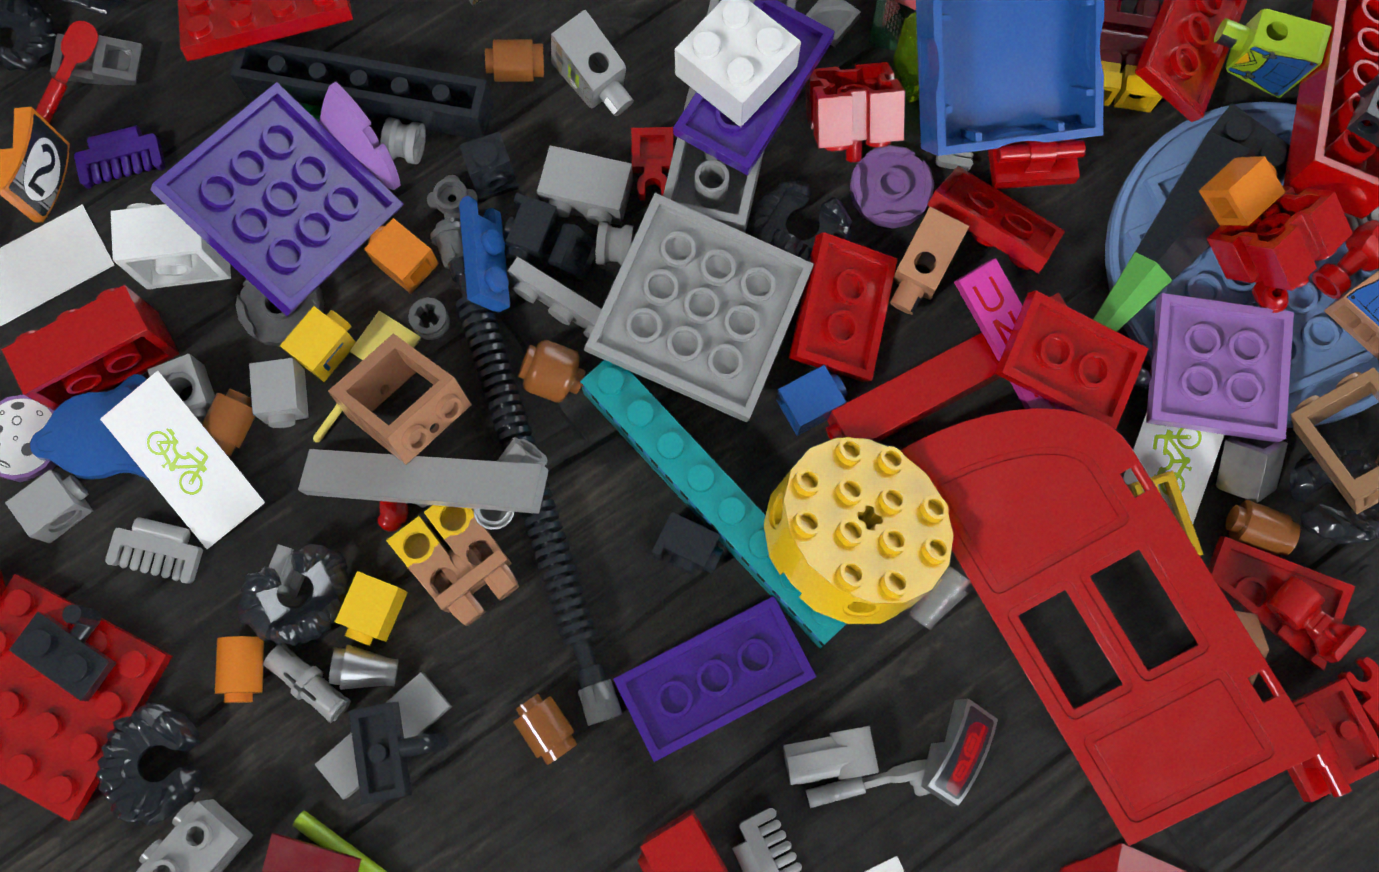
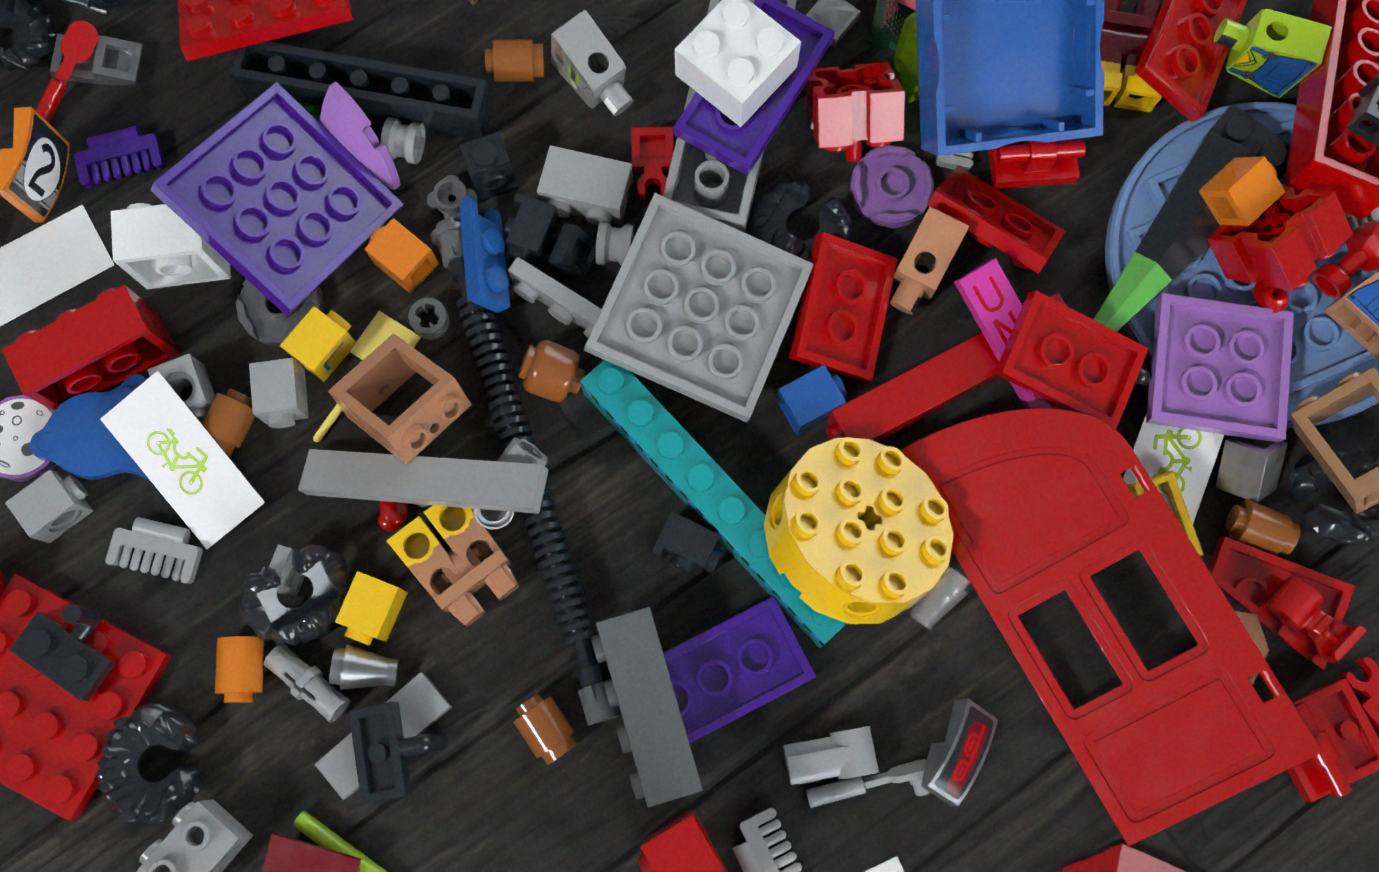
(648, 708): none -> dark grey brick

